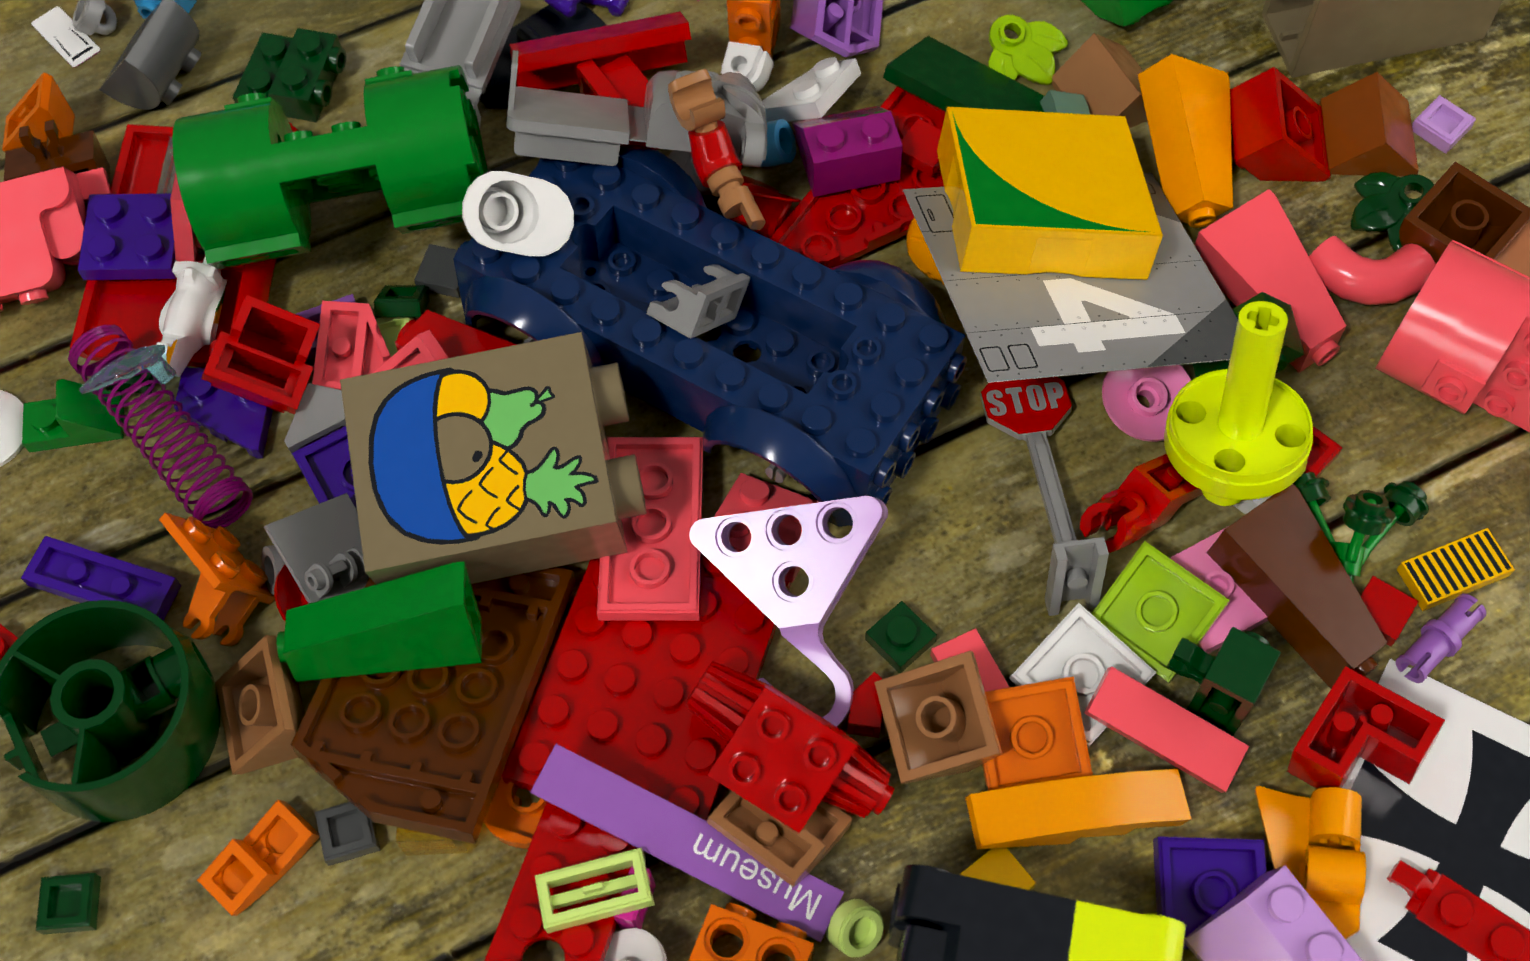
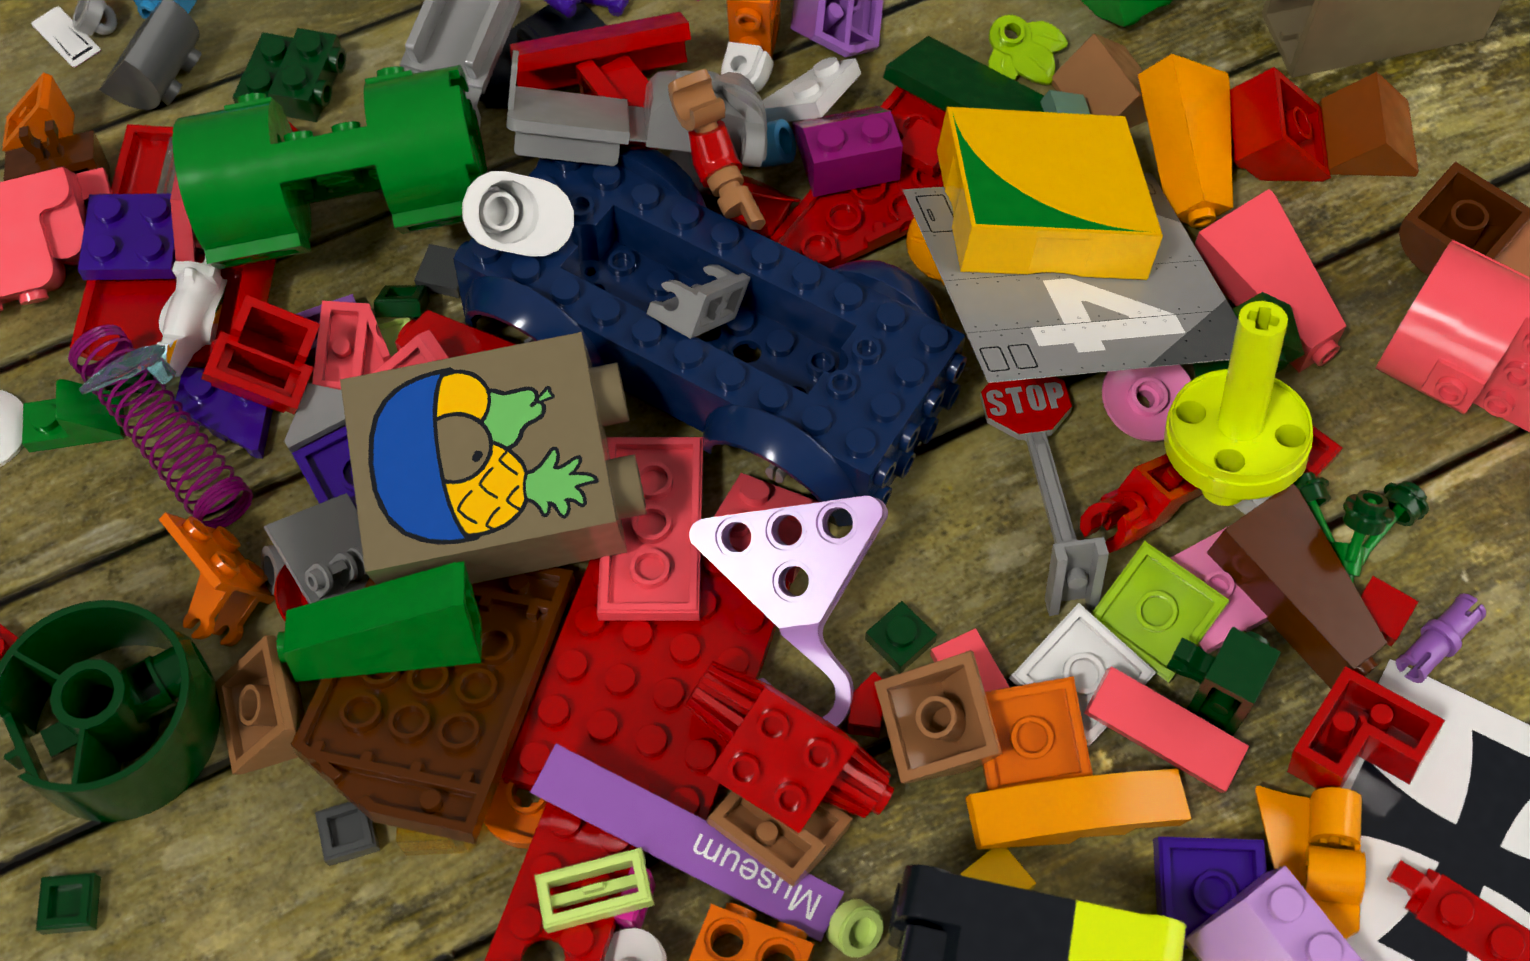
(93, 576): dark purple plate -> none
(259, 860): orange slope -> none
(1371, 280): coral cylinder -> none
(1386, 202): dark green plate -> none
(1442, 124): lavender tile -> none
(1455, 569): yellow tile -> none

